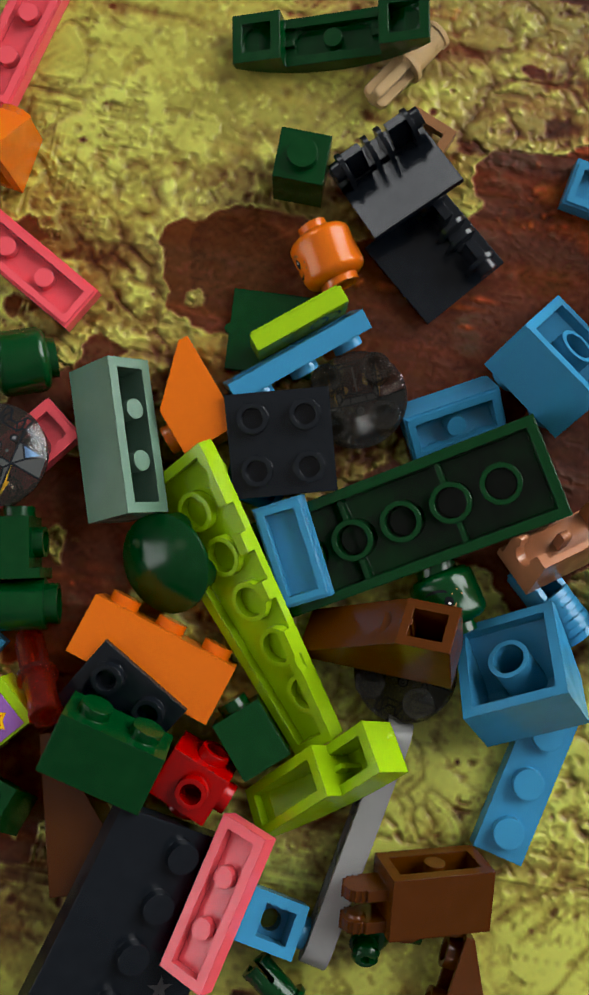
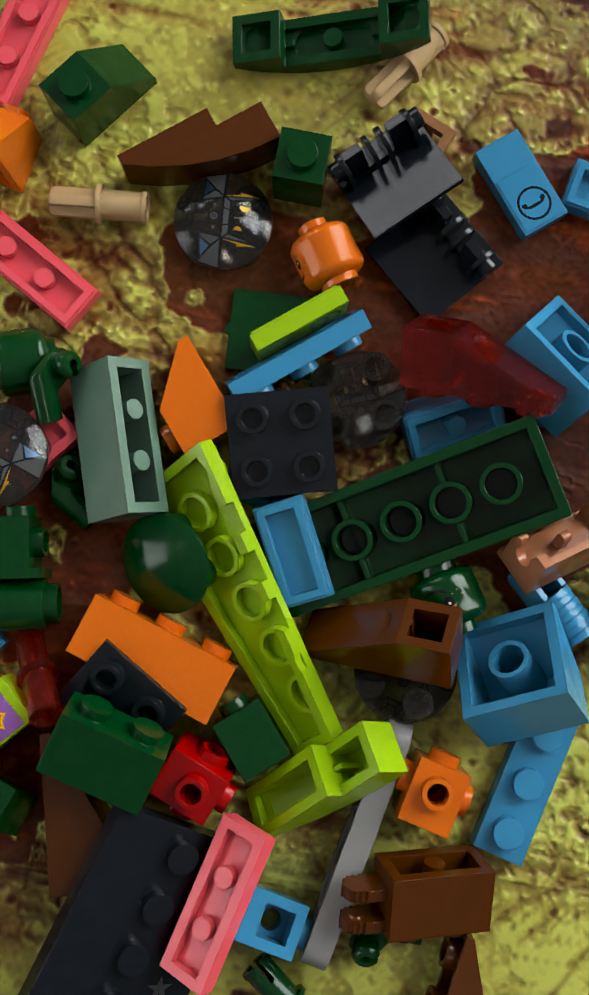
(48, 378): none -> dark green arm
(68, 489): none -> dark green arm
(95, 89): none -> dark green slope
(99, 204): none -> tan axle
(203, 149): none -> reddish brown slope
(223, 222): none -> clear smoke dish
(435, 807): none -> orange brick
(468, 363): none -> clear red slope
(519, 185): none -> dark azure tile

